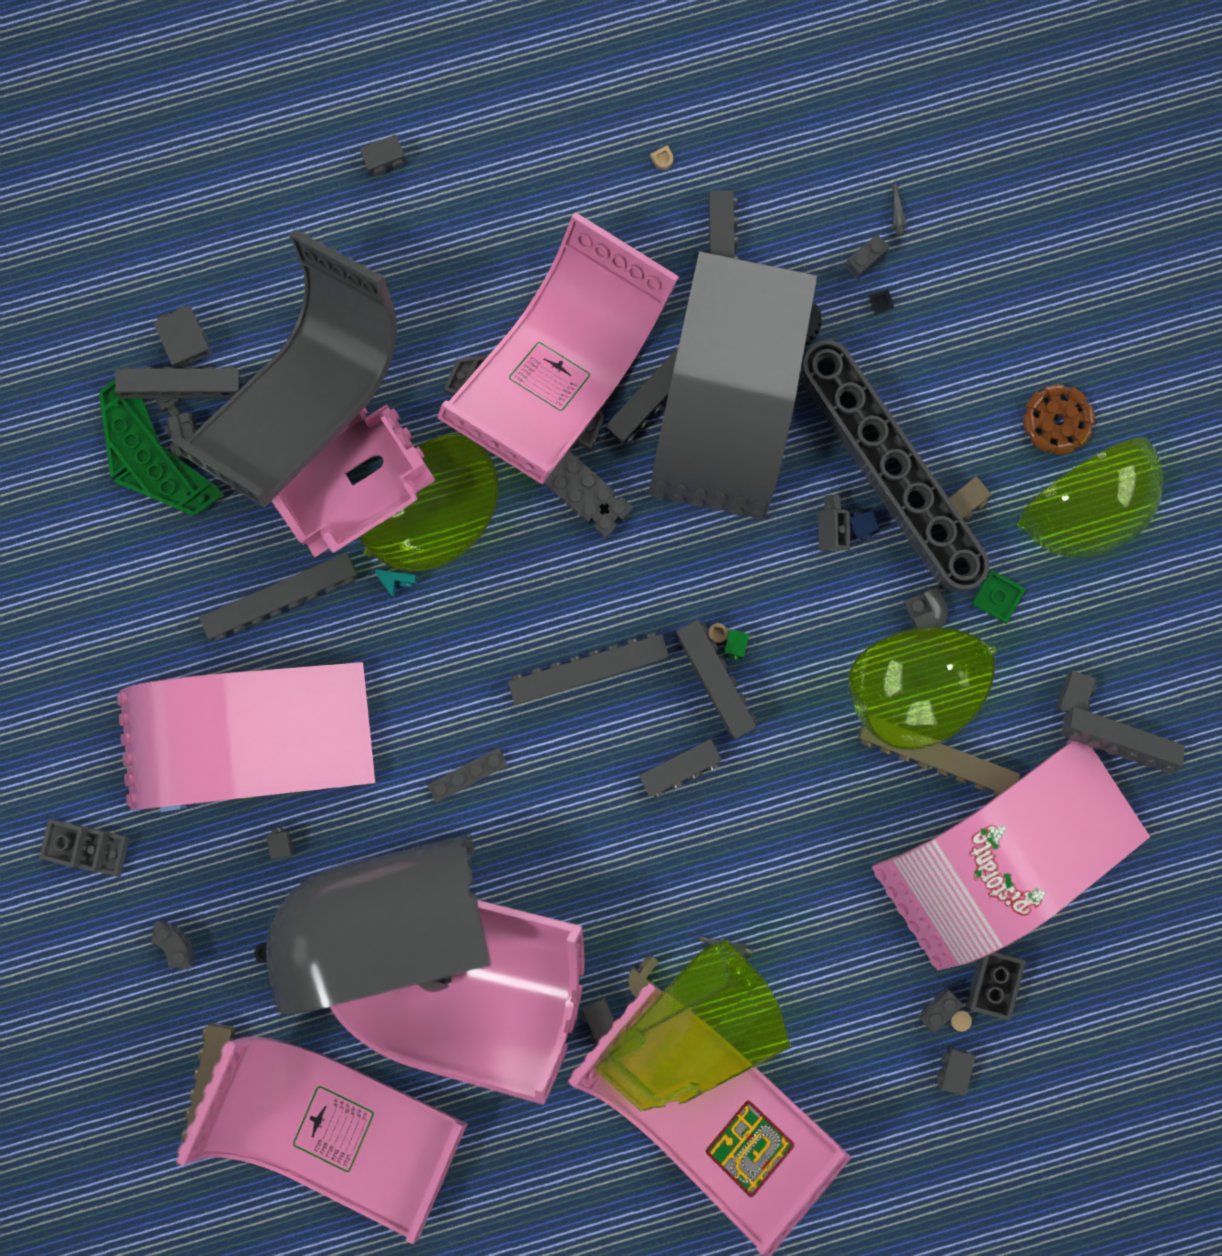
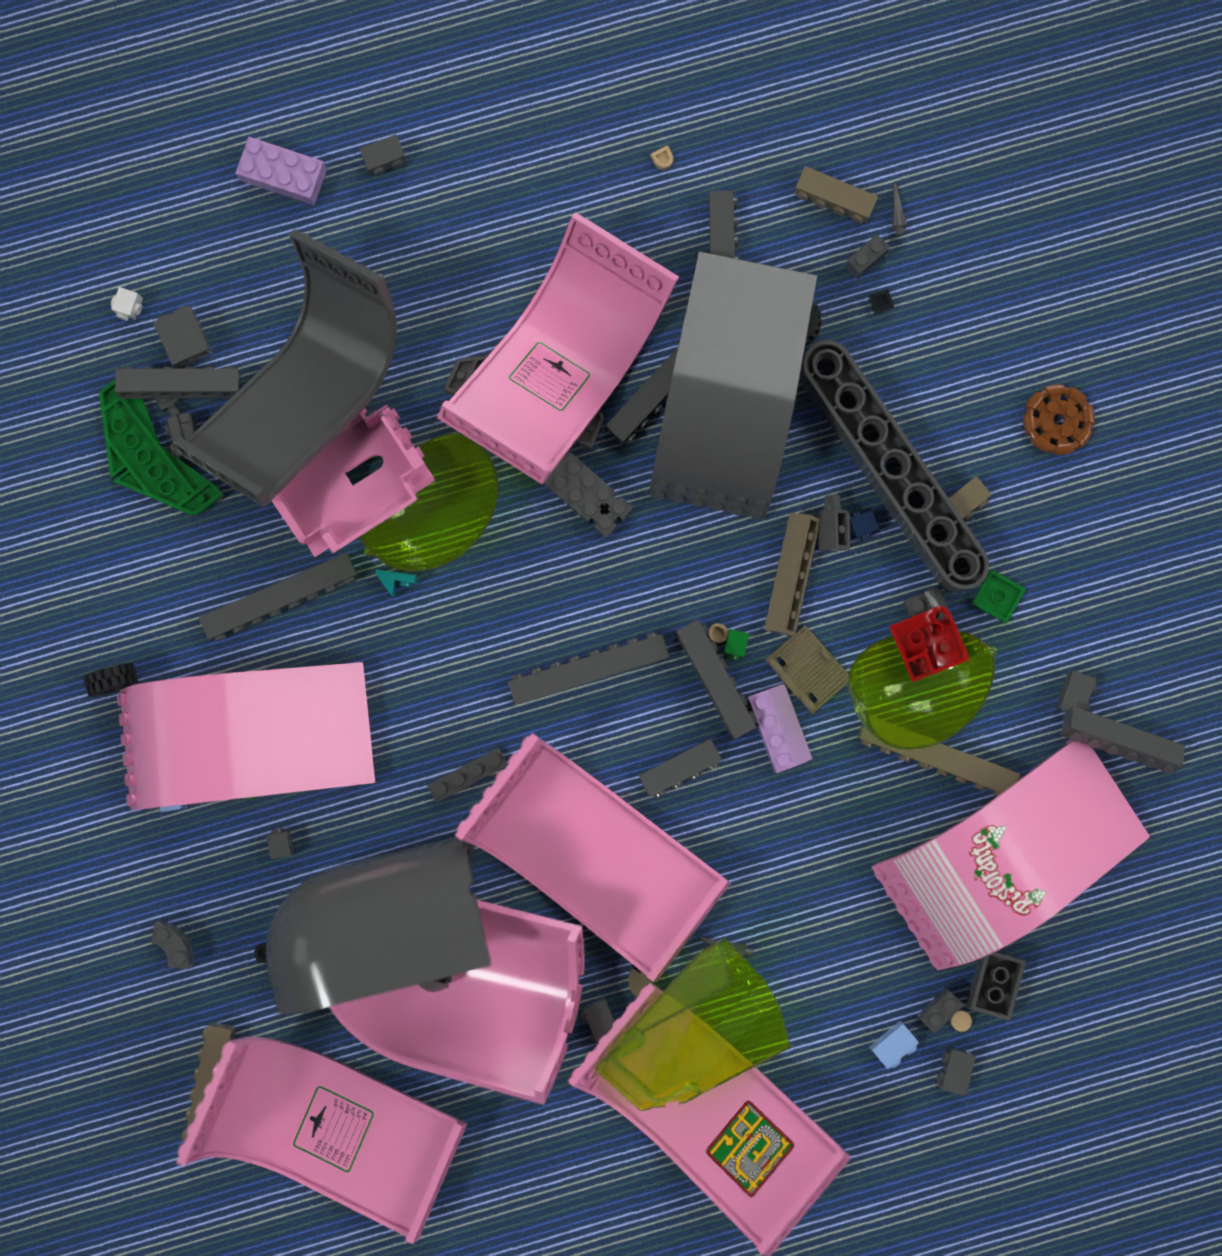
(84, 847): dark grey slope -> none
(110, 679): none -> black tyre
(126, 304): none -> white brick
(281, 170): none -> lavender brick
(594, 856): none -> bright pink panel
(779, 728): none -> lavender slope
(792, 574): none -> dark tan brick
(808, 669): none -> dark tan window
(835, 194): none -> dark tan brick
(894, 1045): none -> light blue brick
(929, 643): none -> red slope
(1098, 502): clear neon green windscreen -> none

